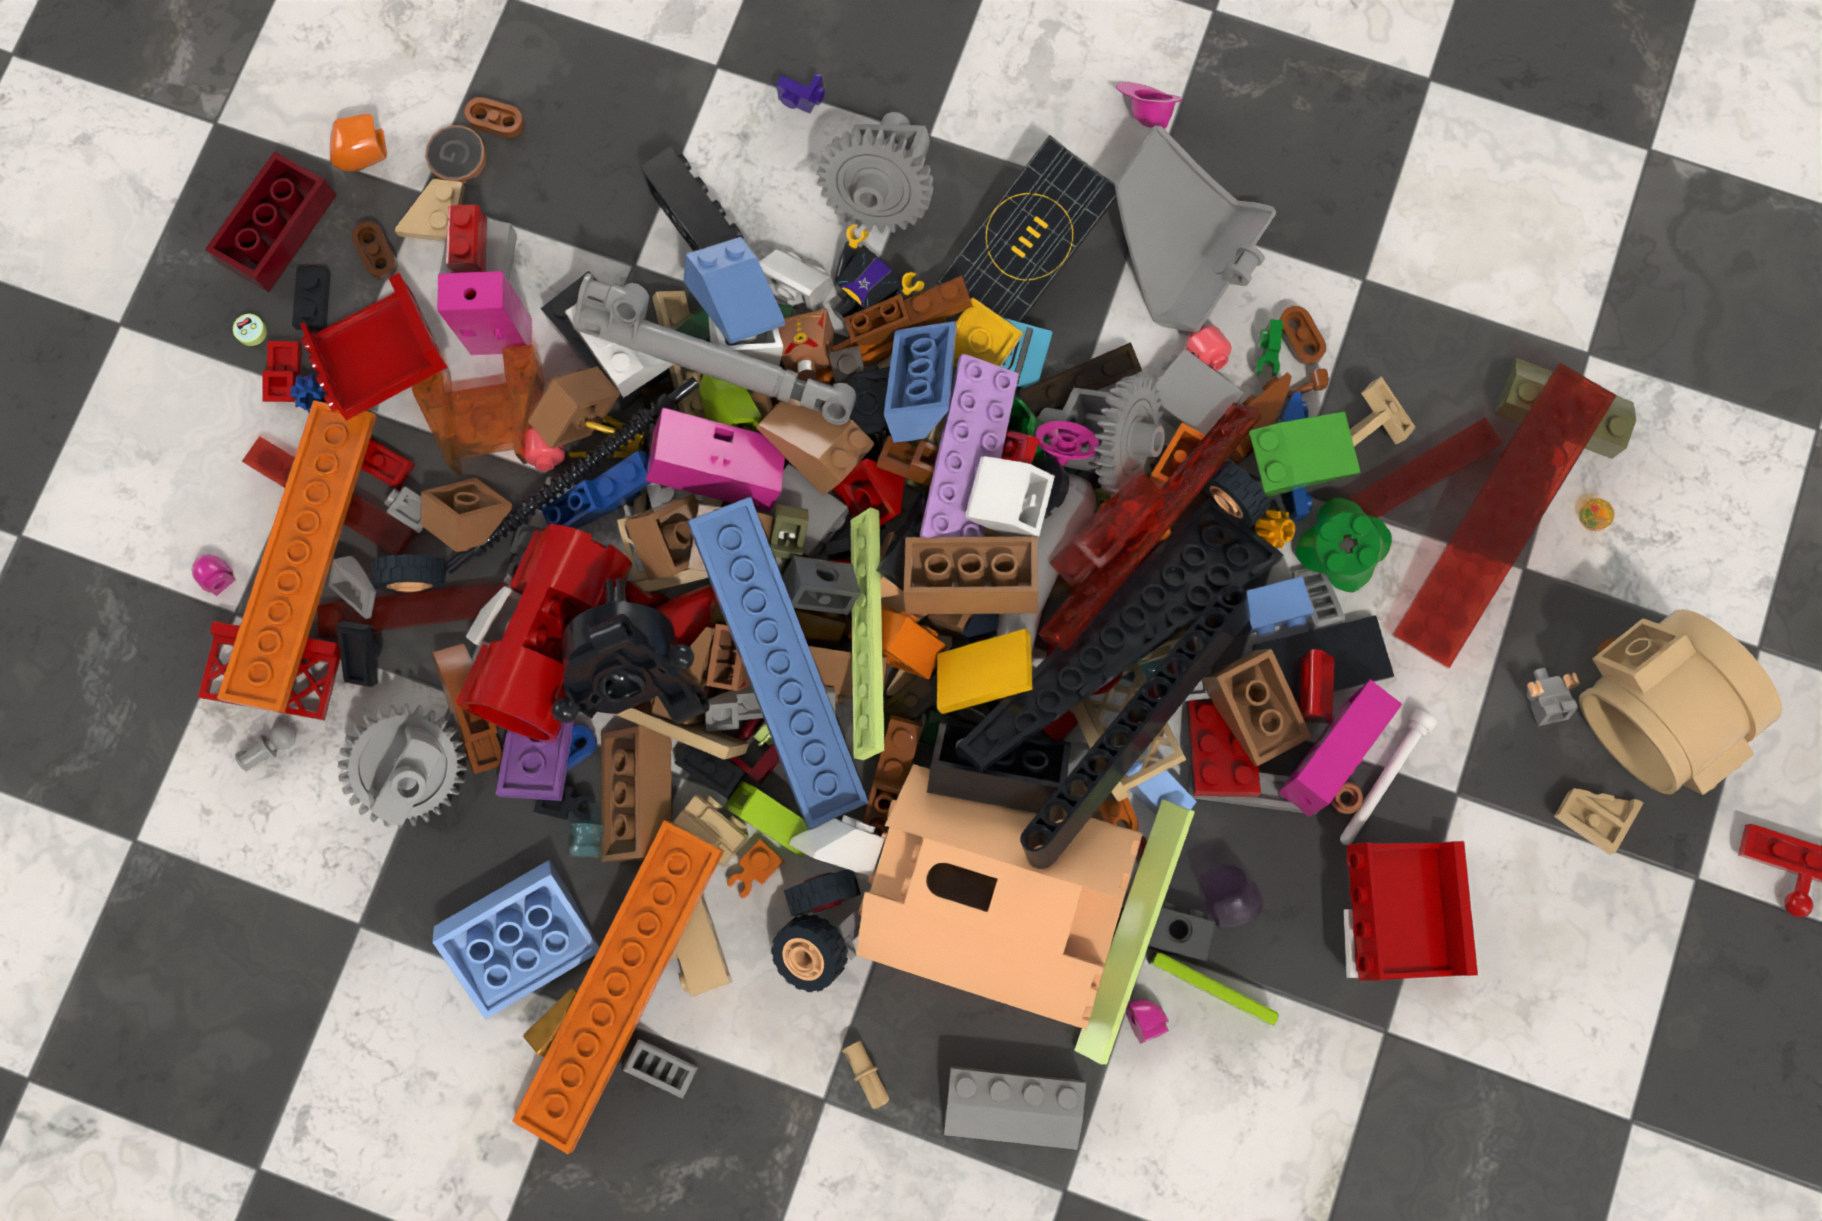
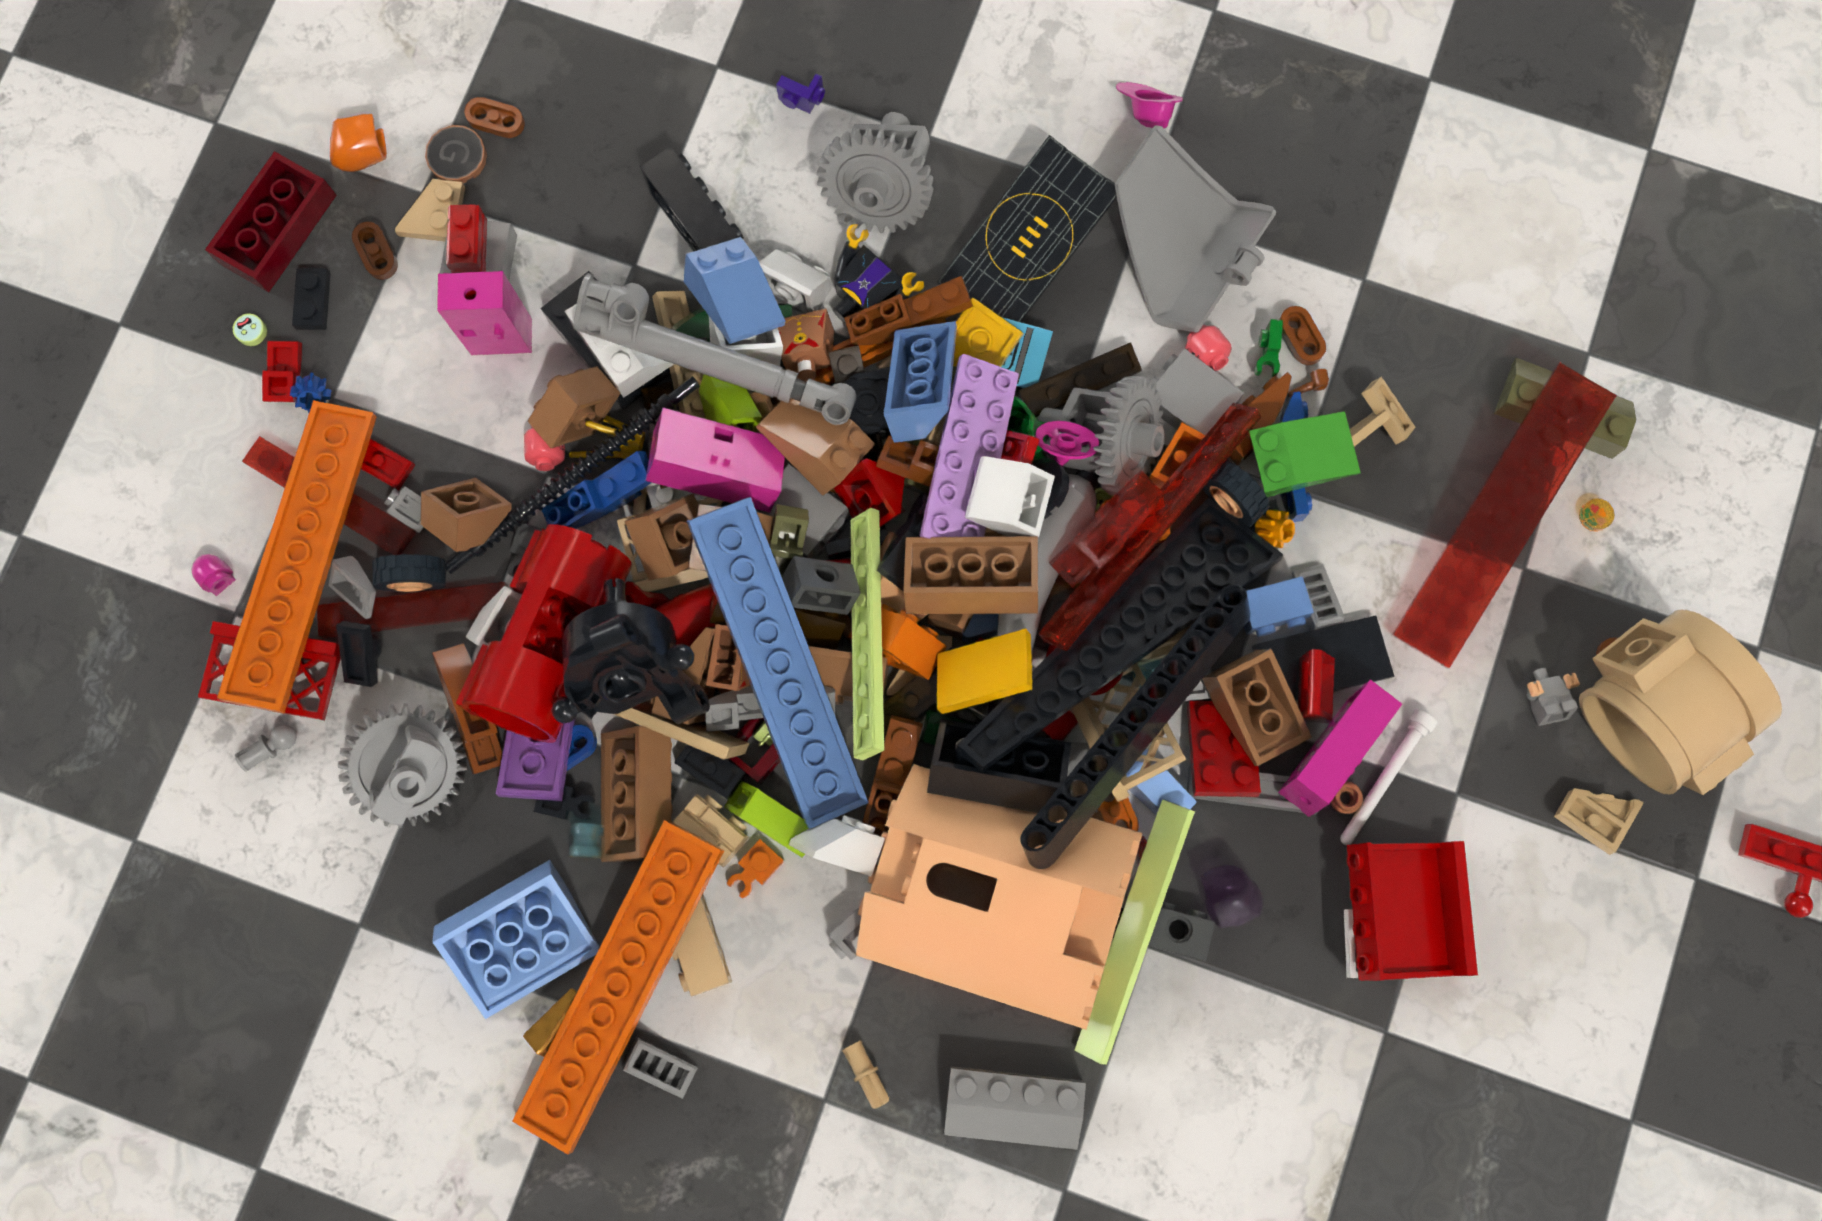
(374, 352): red panel -> none
(487, 416): clear orange wedge -> none
(809, 953): black wheel -> none
(822, 892): black wheel -> none
(1146, 1019): dark pink piece -> none
(1214, 988): lime tile -> none
(1320, 549): green brick -> none
(1427, 469): clear red plate -> none

